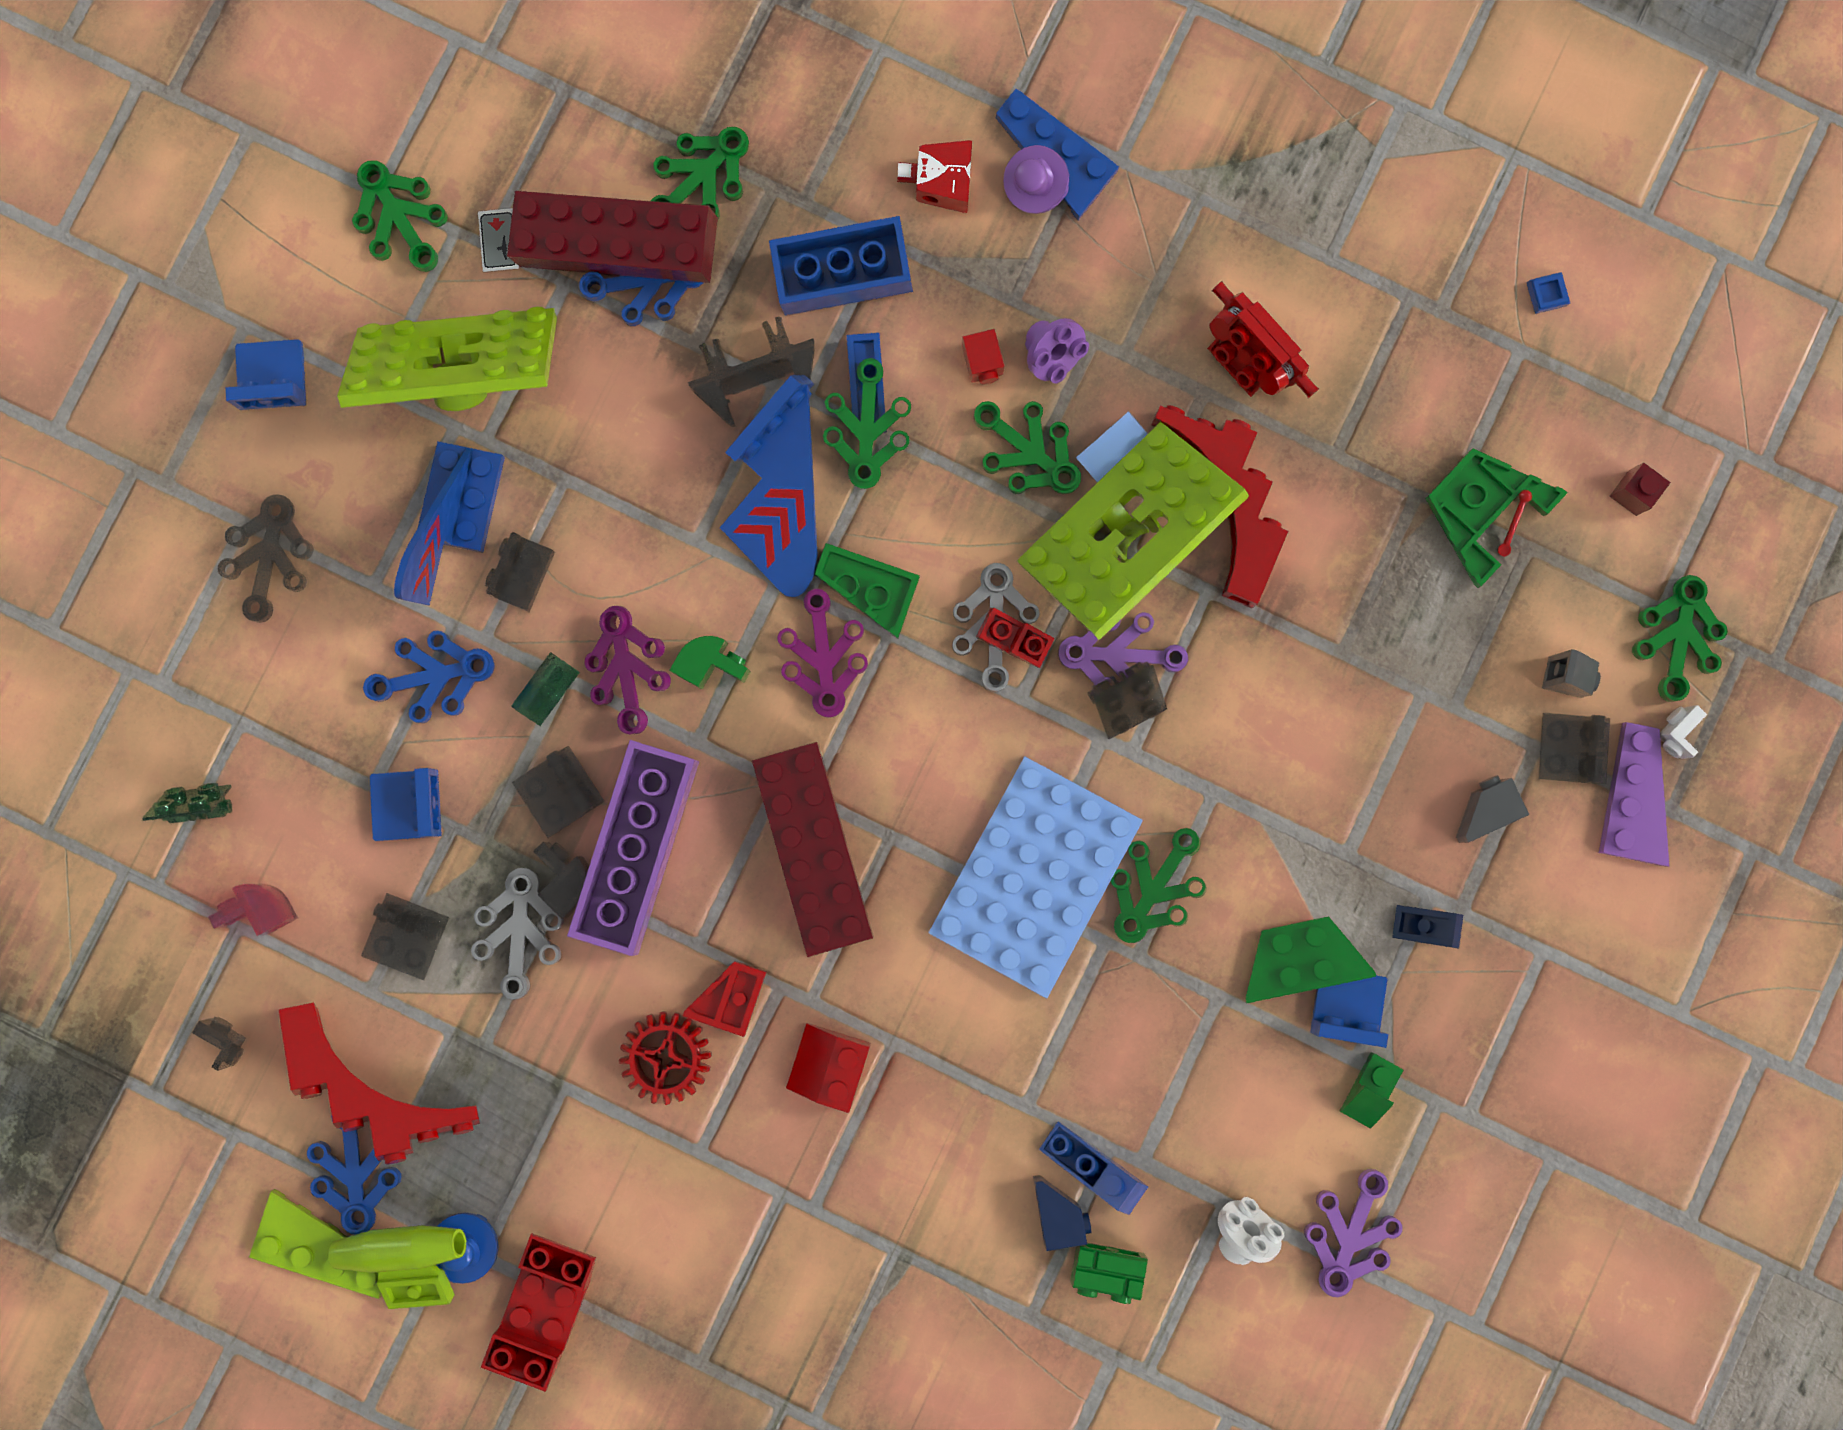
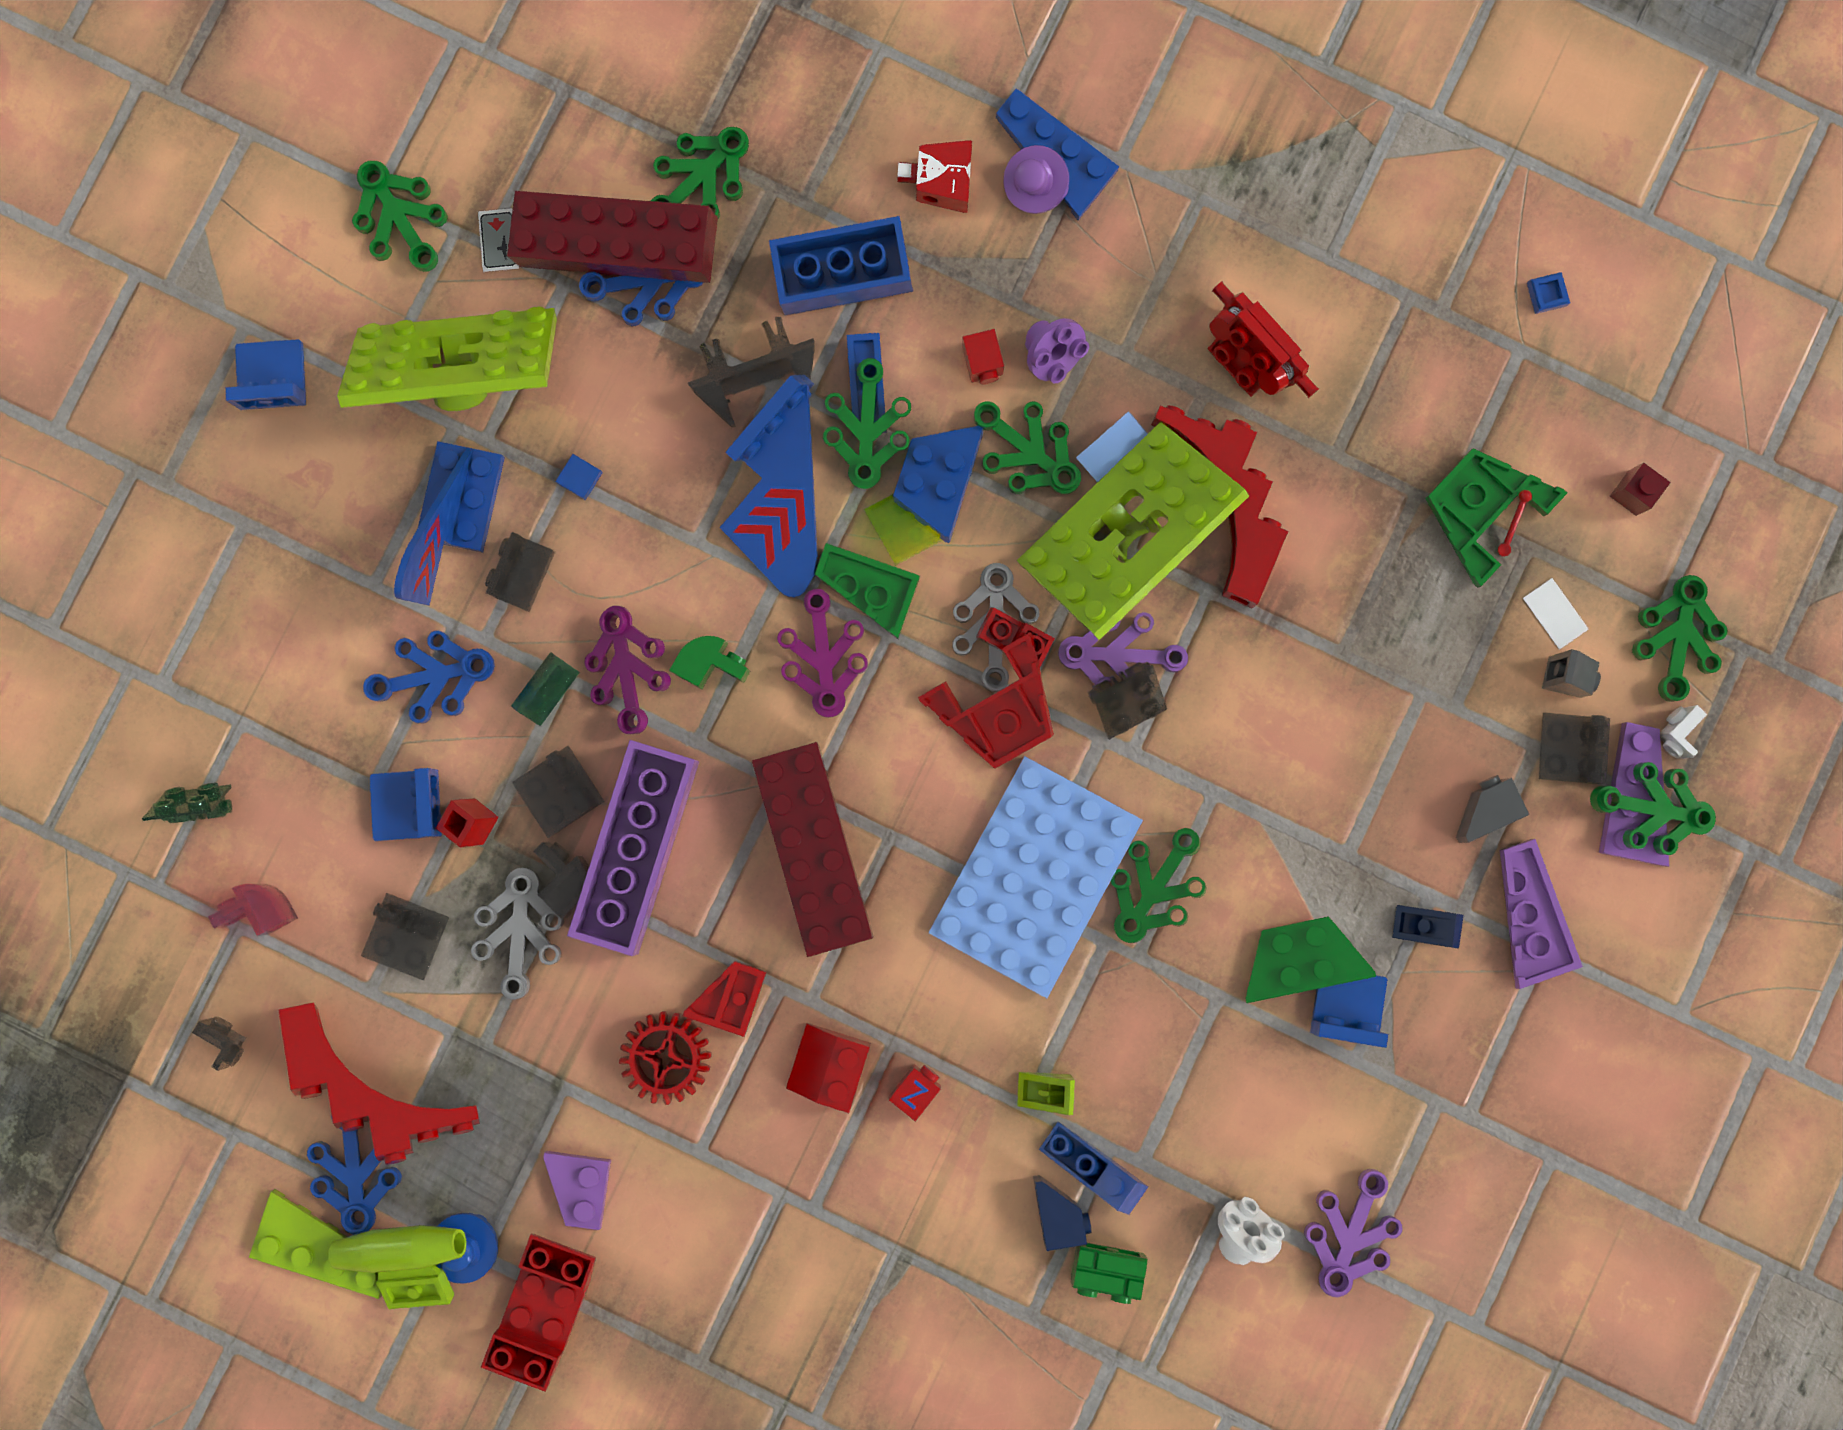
(267, 553): clear smoke plant -> none
(467, 822): none -> red brick
(579, 477): none -> blue tile
(579, 1187): none -> medium lavender wing
(900, 530): none -> clear neon green slope
(915, 1091): none -> red brick
(937, 477): none -> blue wing
(1008, 719): none -> red wing
(1046, 1092): none -> lime slope
(1371, 1091): green slope -> none
(1536, 923): none -> medium lavender wing
(1555, 613): none -> white sticker
(1660, 809): none -> green plant

